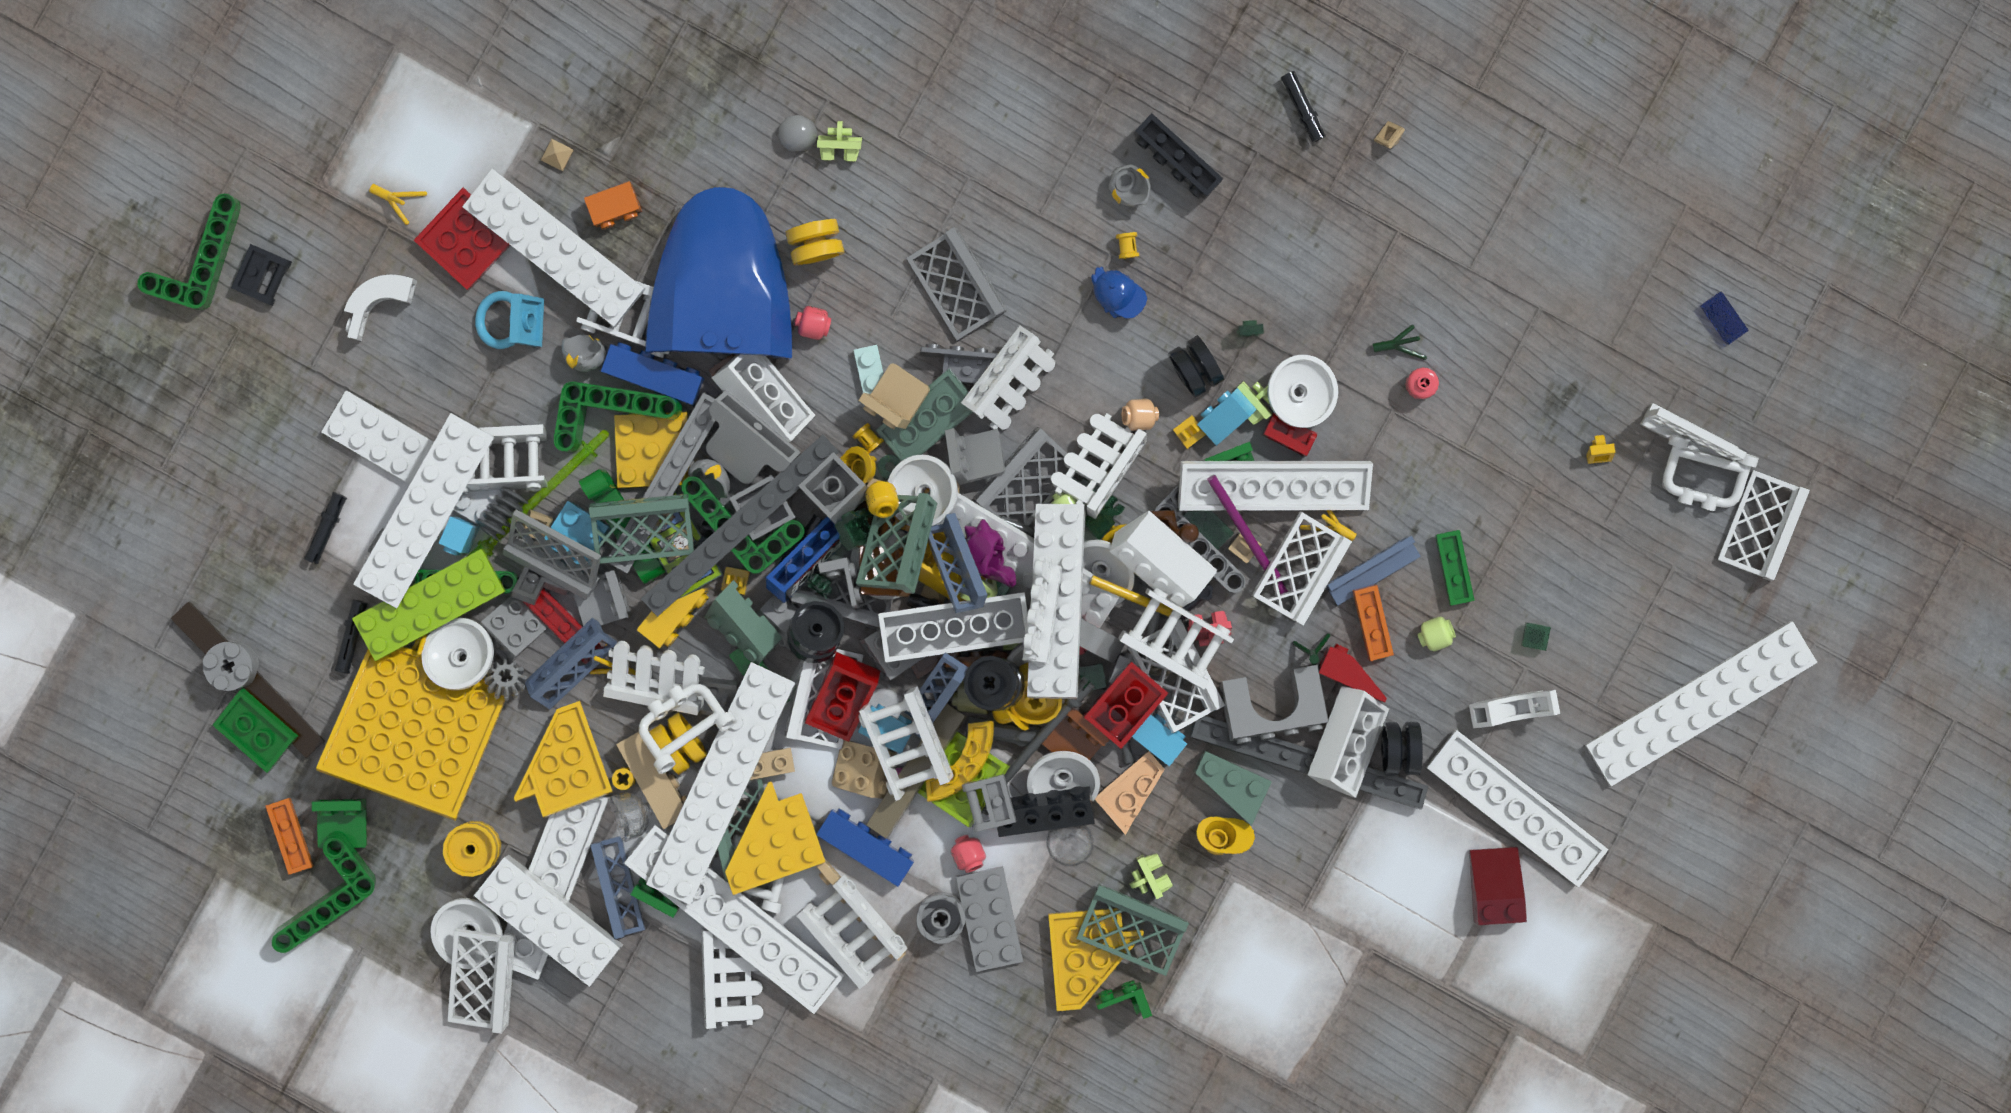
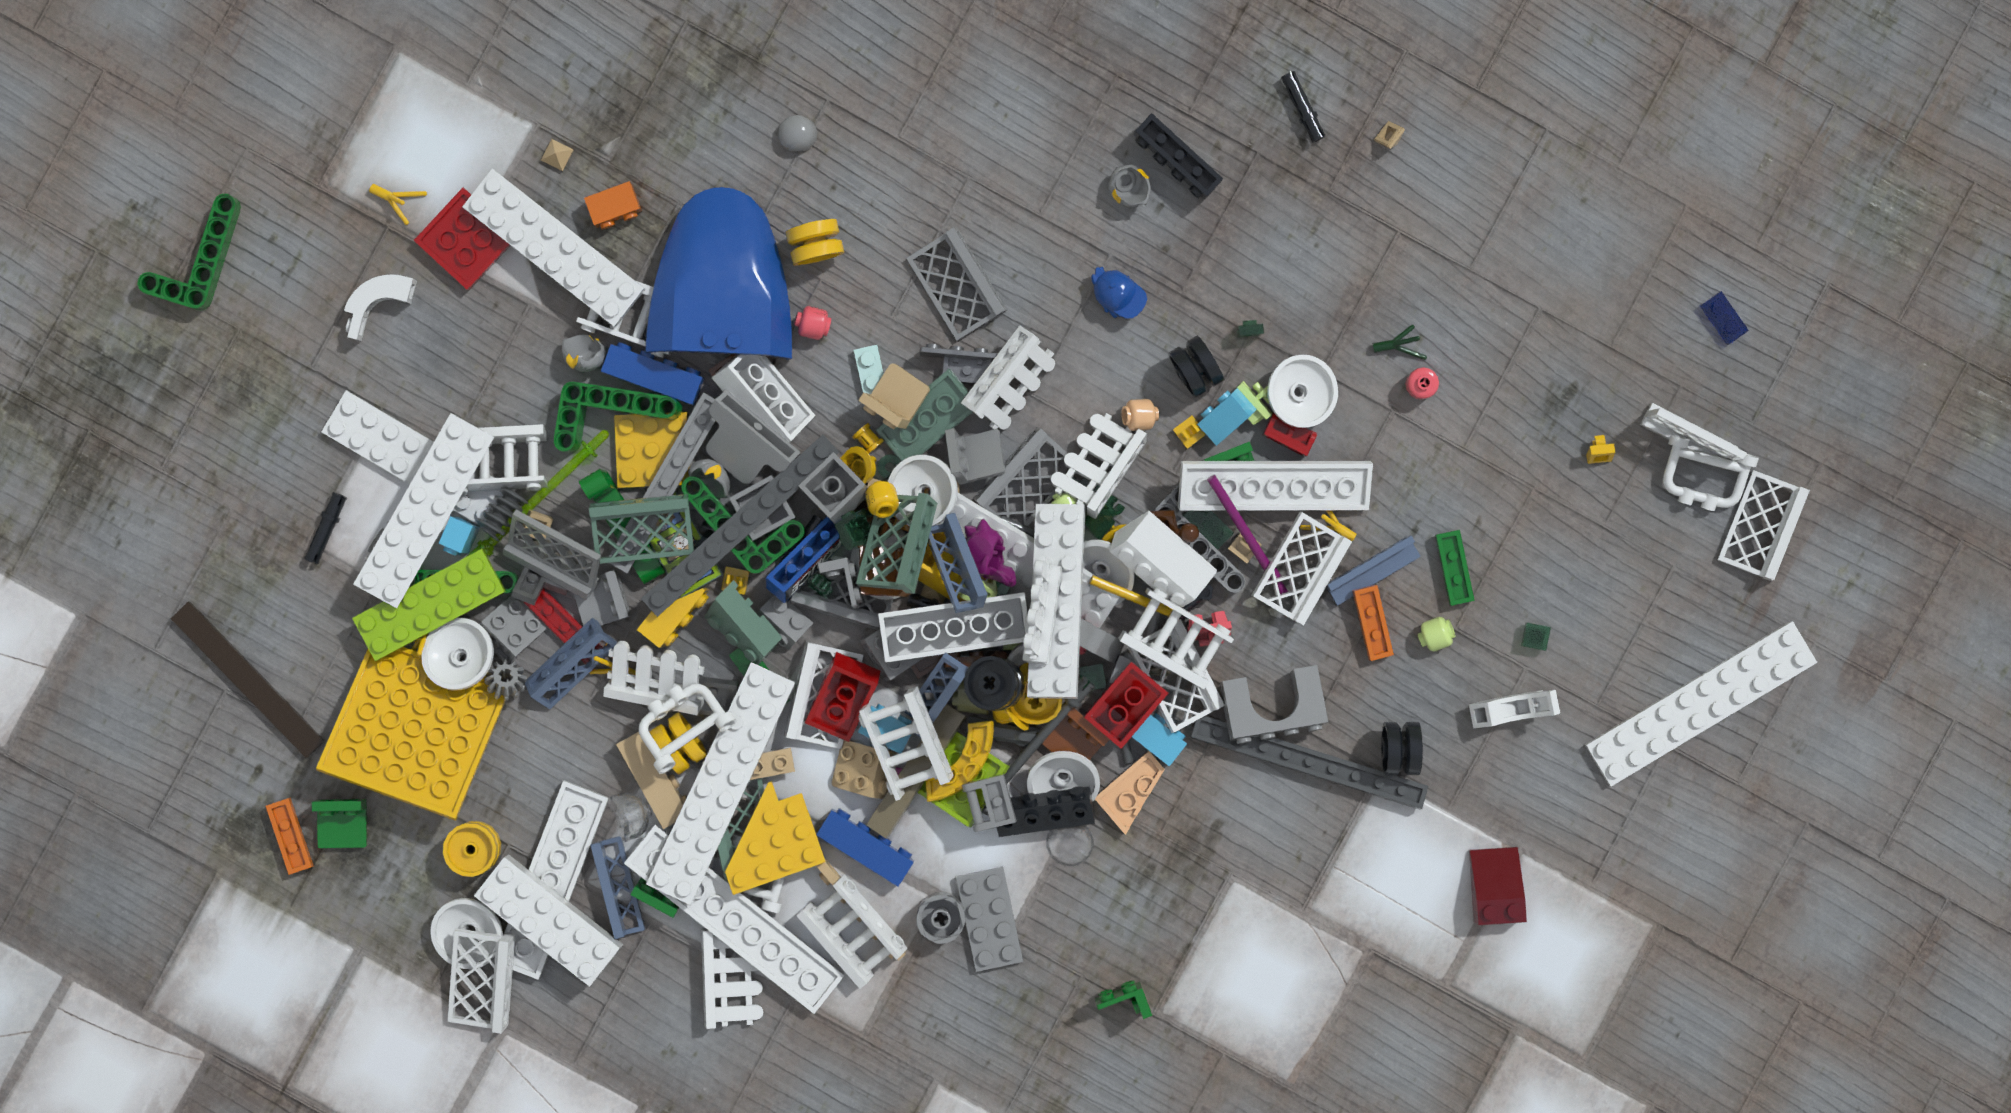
(218, 659): light grey brick -> none
(254, 271): black plate -> none
(255, 730): green plate -> none
(329, 900): green beam -> none
(343, 664): black pin -> none
(525, 320): medium azure tile -> none
(566, 765): yellow wing -> none
(576, 525): medium azure brick -> none
(616, 776): yellow bush -> none
(815, 632): black wheel -> none
(828, 143): yellowish green hips -> none
(968, 853): coral head -> none
(1078, 965): yellow wing -> none
(1127, 245): yellow bush -> none
(1141, 910): sand green fence -> none
(1157, 885): yellowish green hips -> none
(1225, 835): yellow piece -> none
(1234, 784): sand green wedge -> none
(1313, 653): dark green plant -> none
(1346, 670): red slope -> none
(1348, 741): white slope -> none
(1517, 808): white plate -> none

